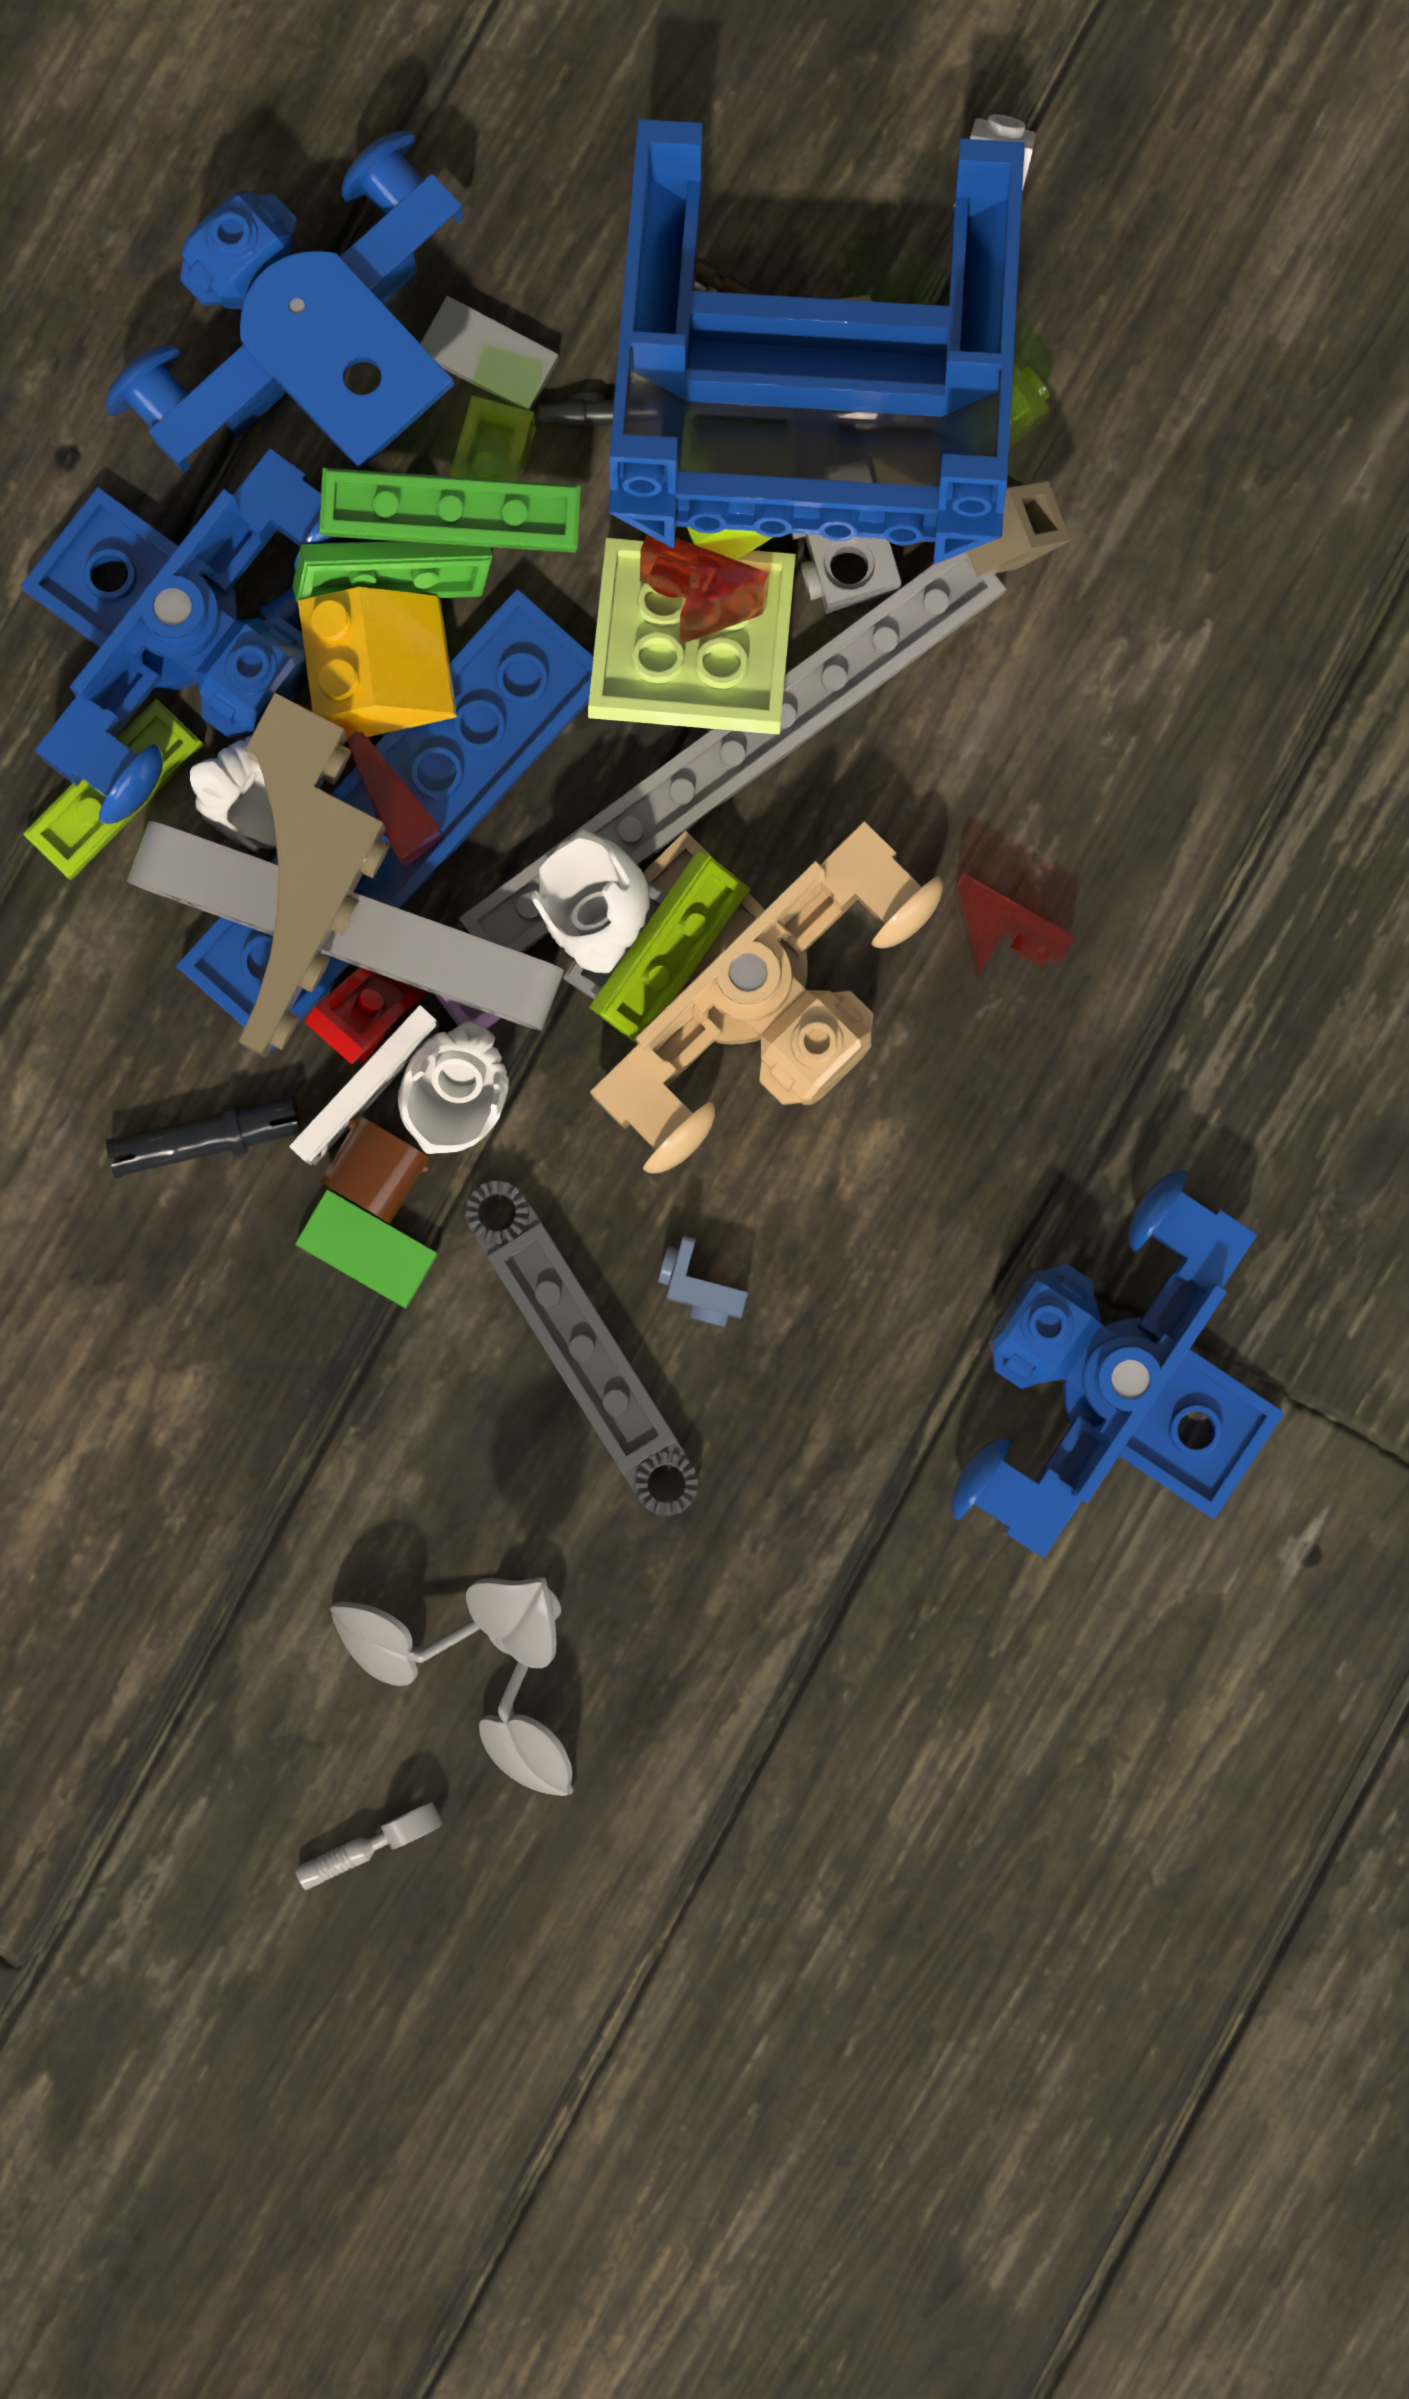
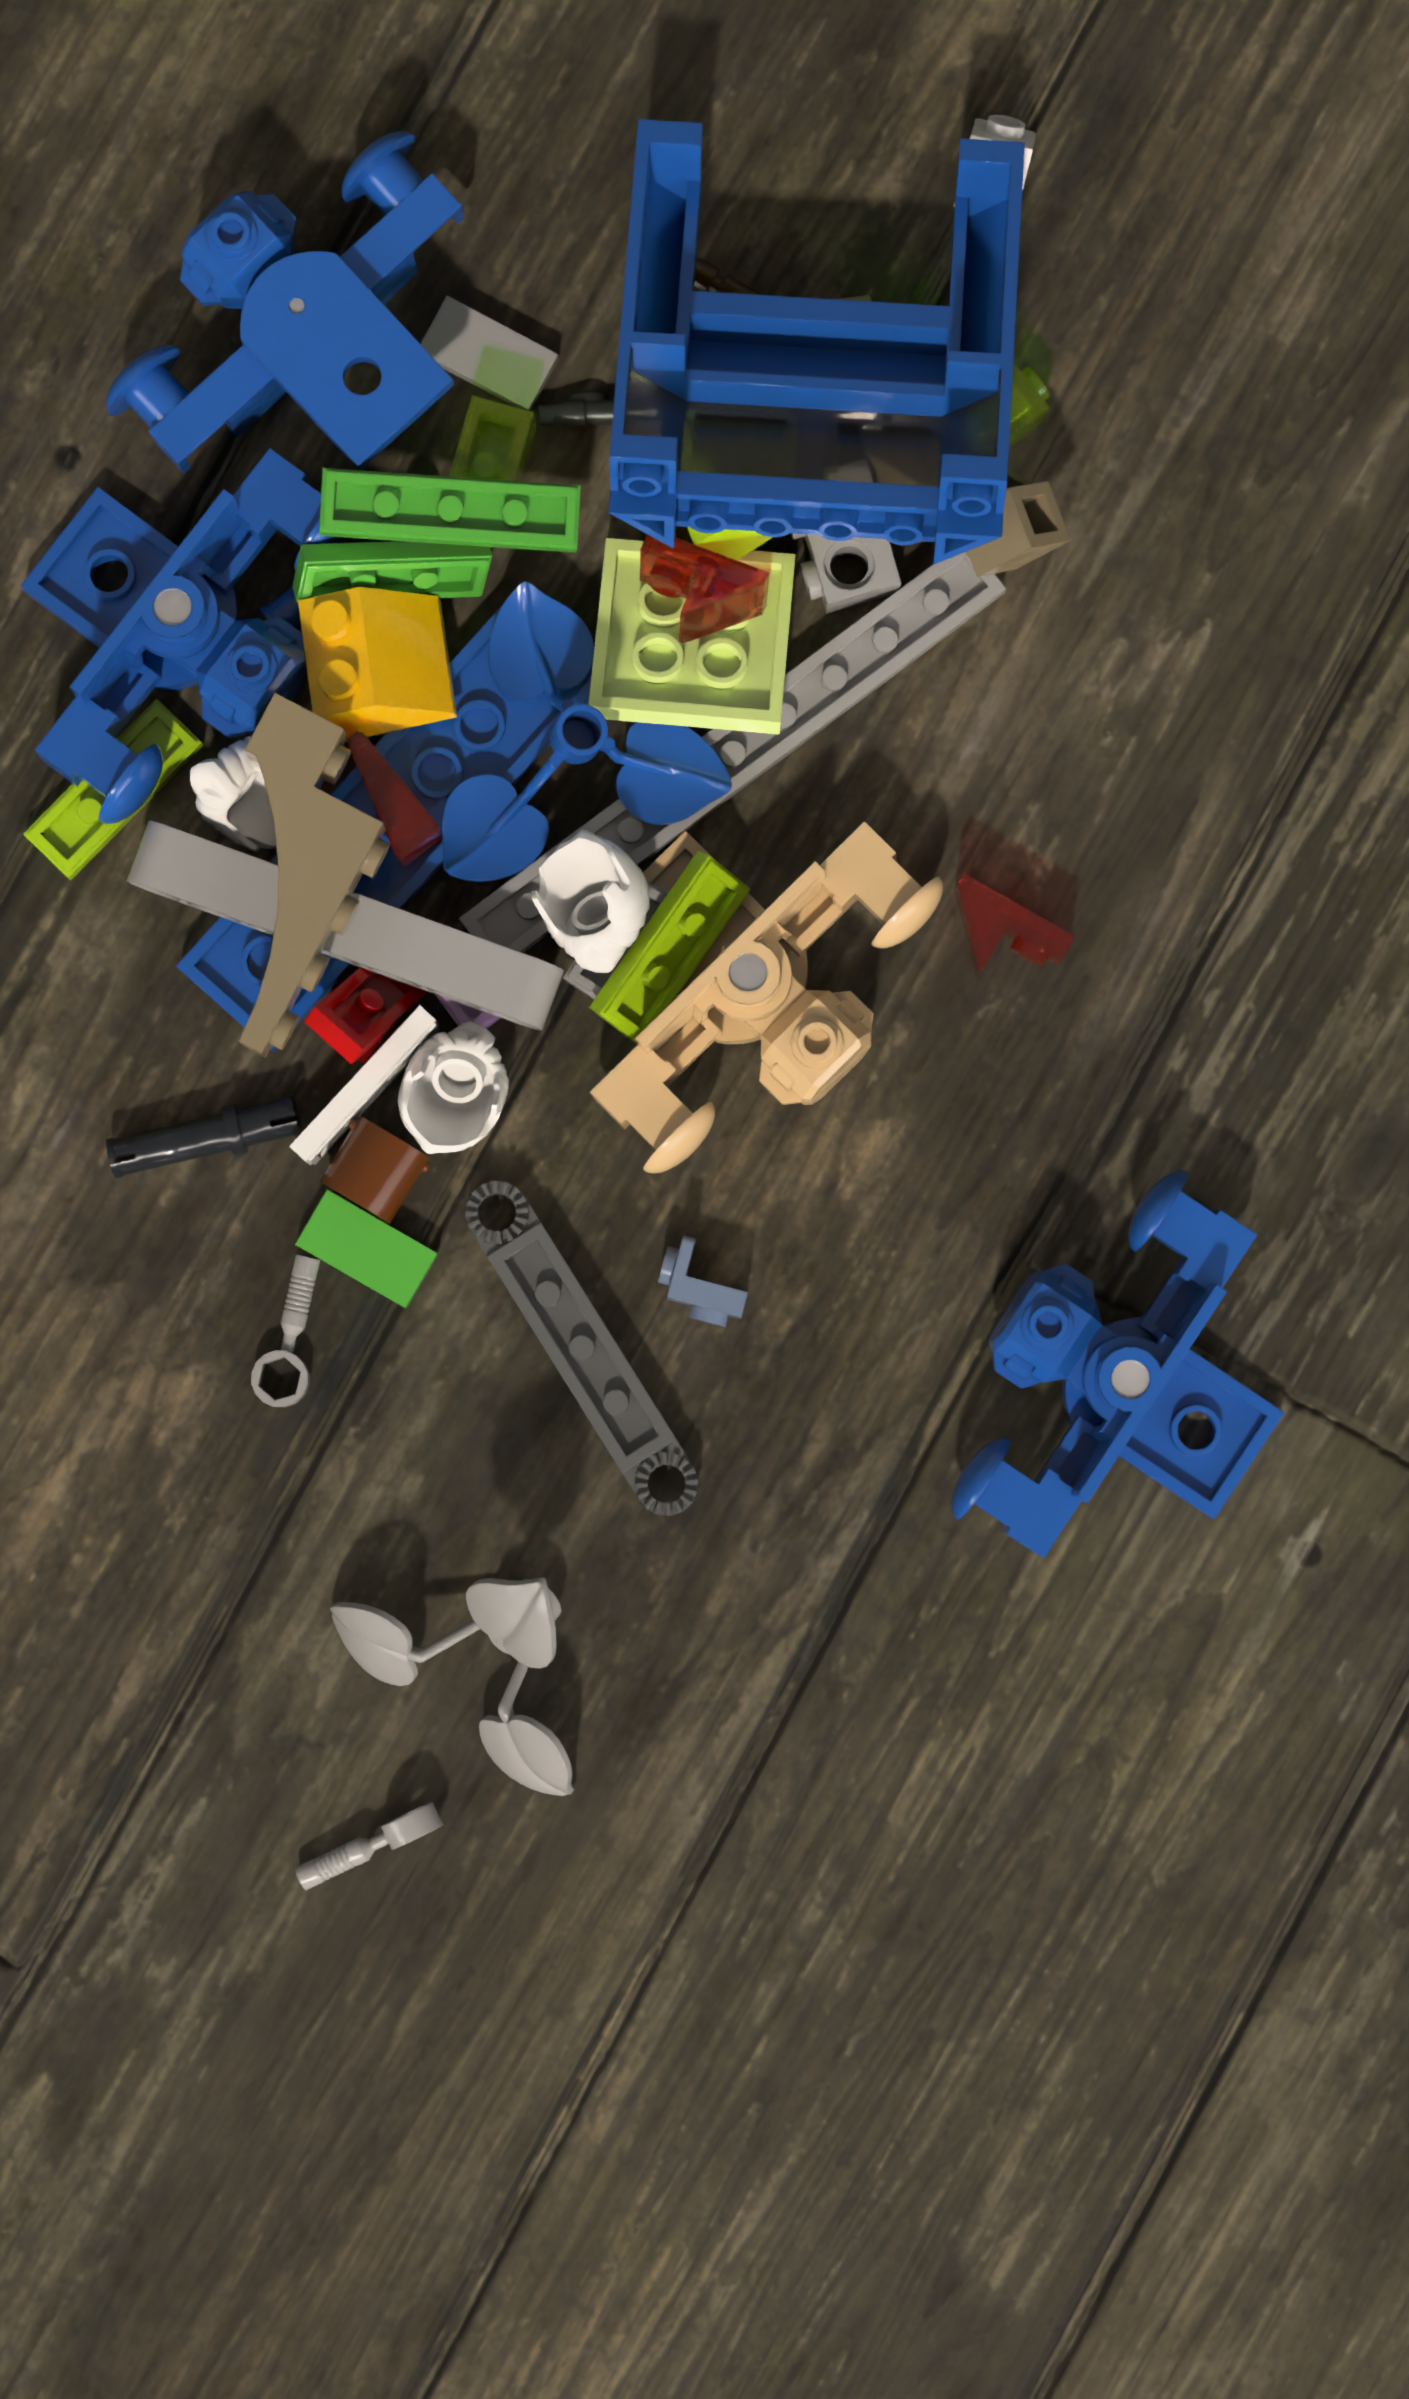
(293, 1323): none -> light grey piece
(545, 648): none -> blue plant

